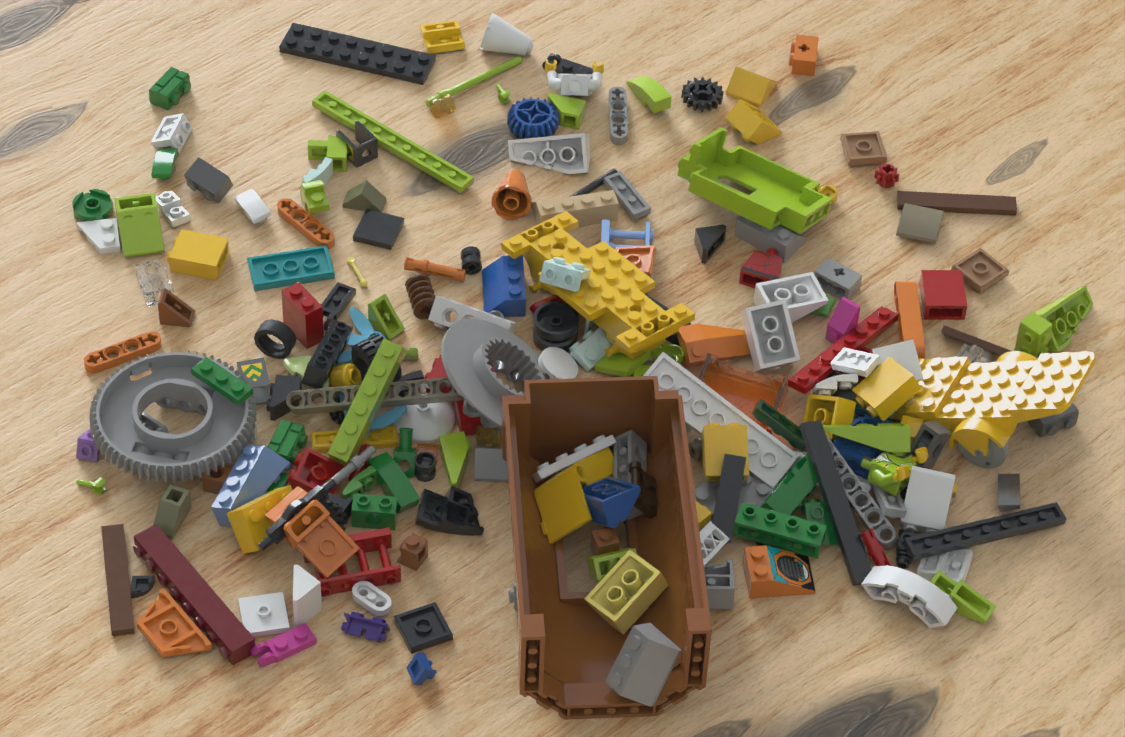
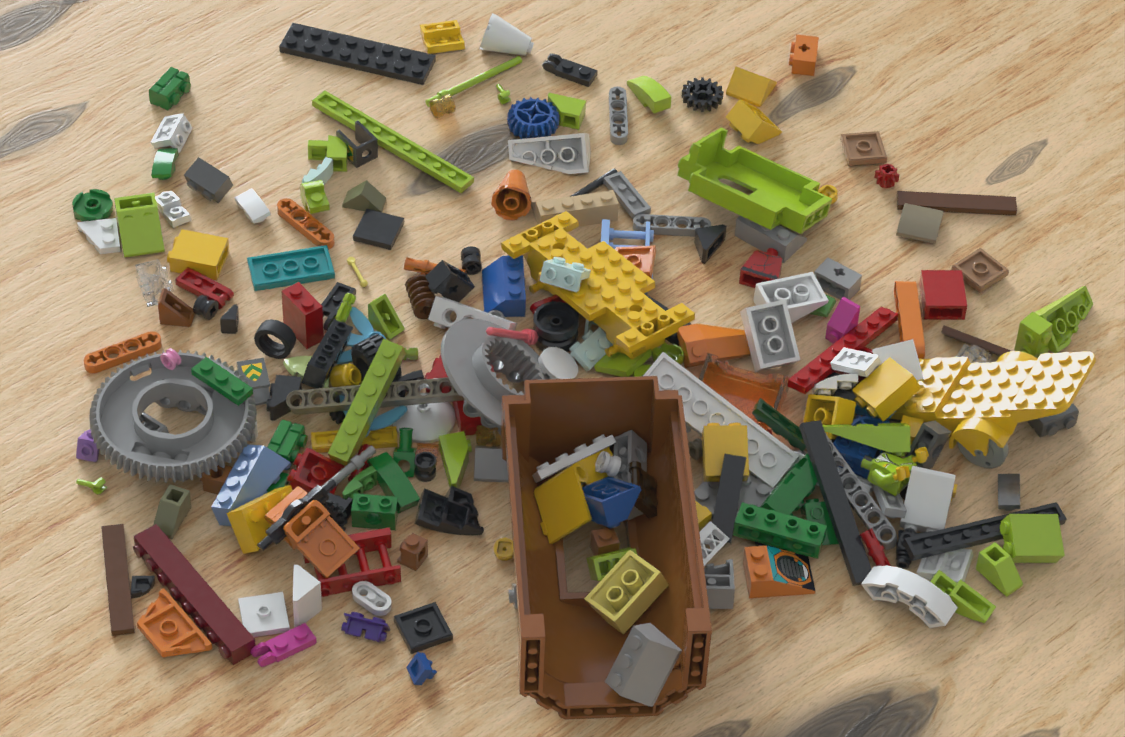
(170, 359): none -> bright pink bush
(202, 285): none -> red plate
(206, 307): none -> black wheel
(230, 320): none -> black slope
(345, 307): none -> lime axle
(449, 281): none -> black brick
(504, 549): none -> yellow tile
(527, 335): none -> coral piece
(574, 83): white torso -> none
(608, 464): none -> white wheel
(671, 222): none -> light grey beam
(999, 569): none -> lime slope
(1032, 538): none -> lime brick

